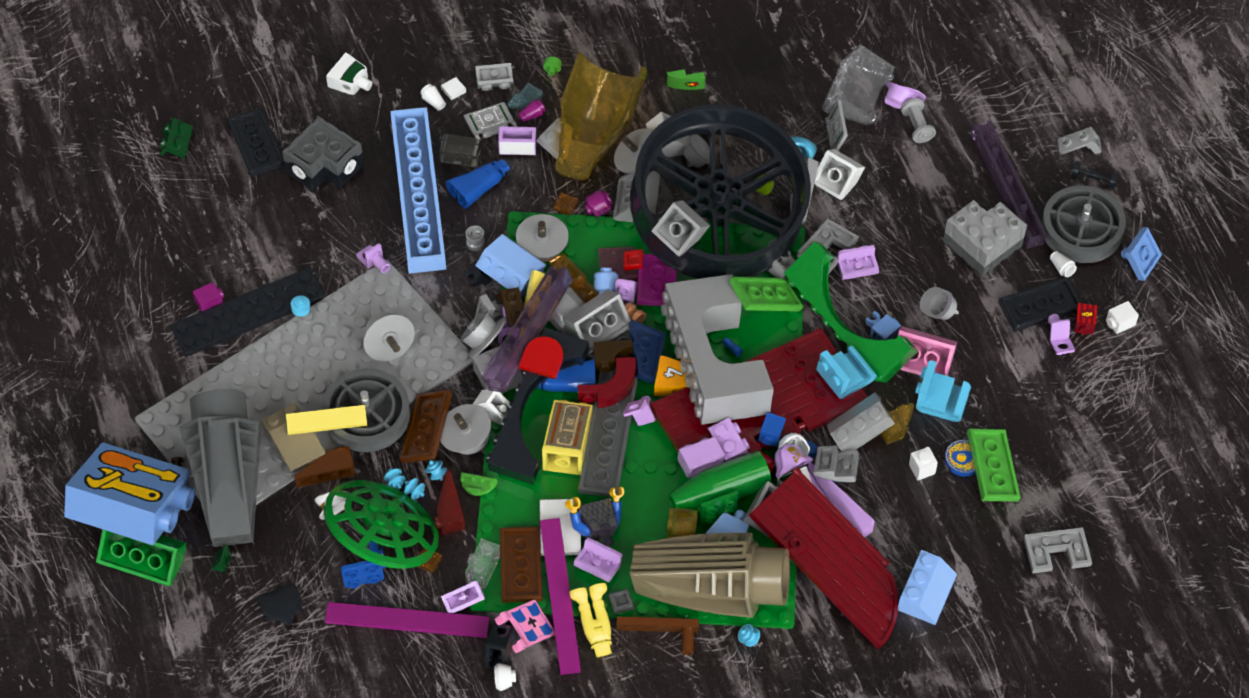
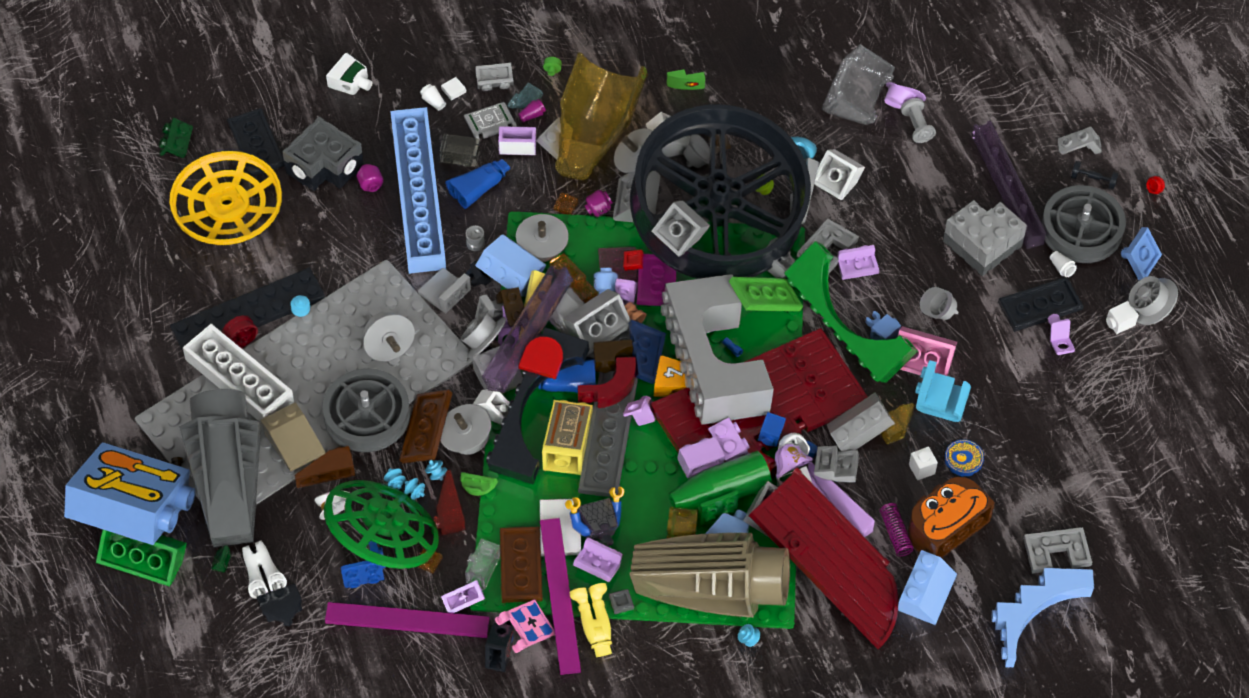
(208, 296): magenta brick -> none
(225, 191): none -> yellow dish
(233, 368): none -> white brick
(241, 330): none -> dark red wheel
(262, 558): none -> white piece
(326, 419): light yellow tile -> none
(369, 178): none -> magenta head
(373, 257): lavender bracket -> none
(445, 289): none -> light grey bracket
(504, 676): white cone -> none
(686, 626): reddish brown piece -> none
(836, 126): light grey piece -> none
(845, 372): medium azure piece -> none
(890, 525): none -> magenta piece
(949, 516): none -> brick
(993, 465): bright green tile -> none
(1052, 587): none -> light blue arch
(1085, 318): dark red brick -> none
(1153, 299): none -> light grey piece
(1155, 185): none -> red plate

